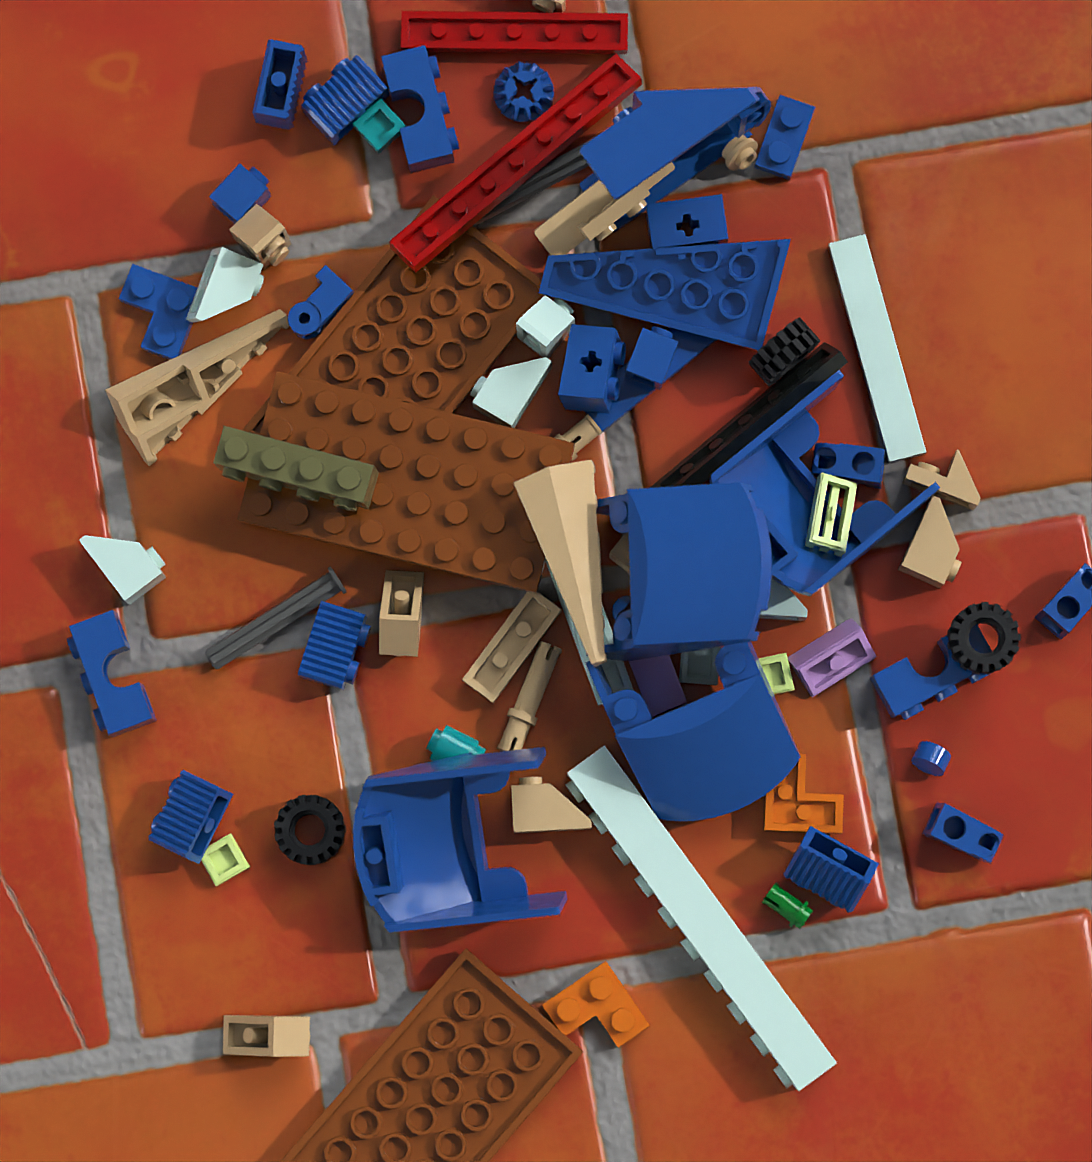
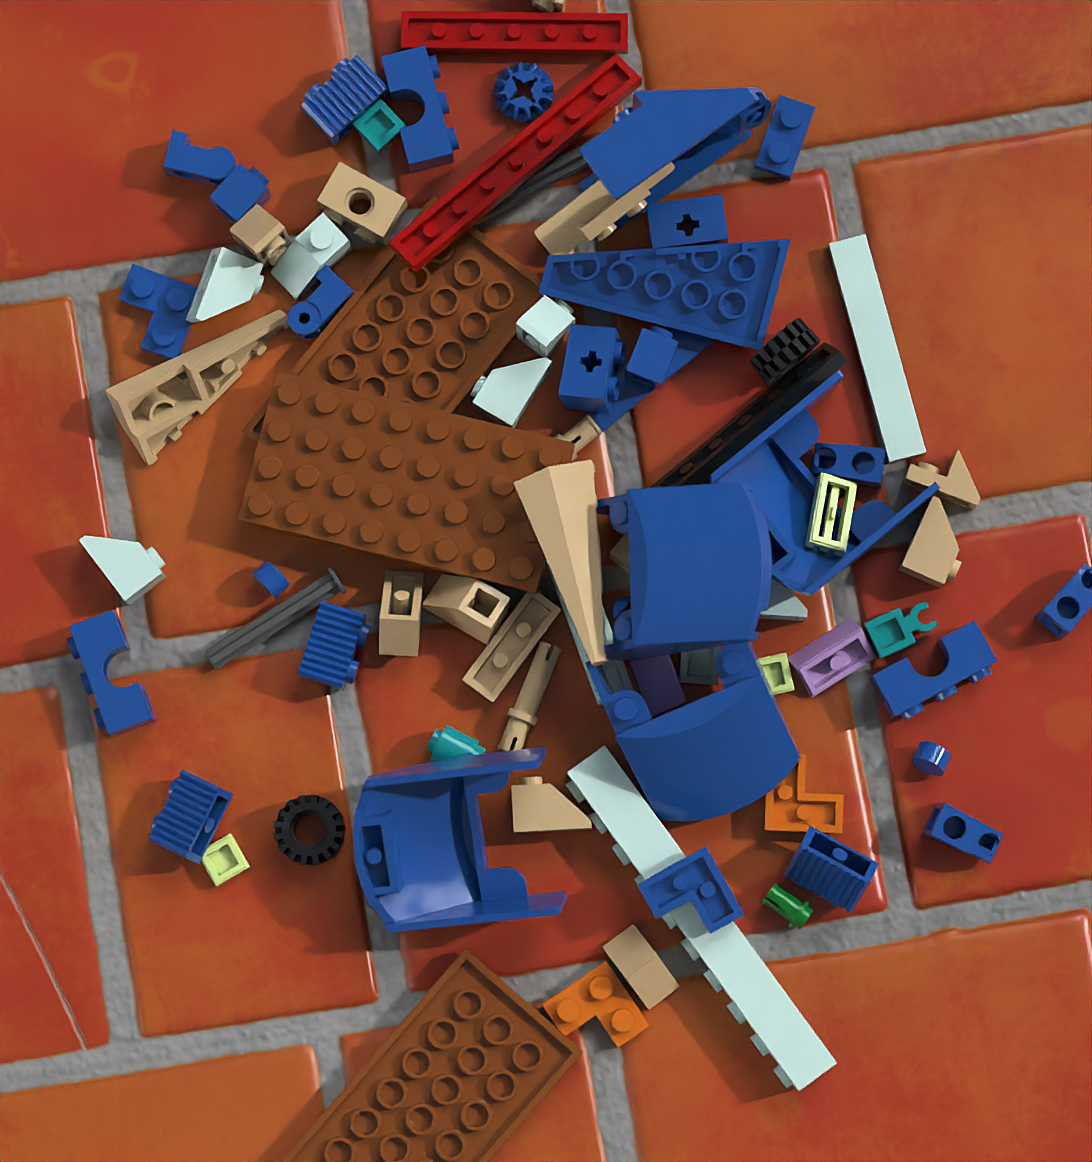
(197, 163): none -> blue leg
(266, 1035): tan slope -> none
(271, 579): none -> blue piece
(279, 84): blue brick -> none
(295, 467): olive brick -> none
(308, 253): none -> light aqua slope
(350, 185): none -> tan brick
(468, 605): none -> tan slope
(641, 966): none -> tan slope
(695, 880): none -> blue plate
(740, 153): tan plate -> none
(894, 631): none -> teal plate
(1007, 638): black tyre -> none

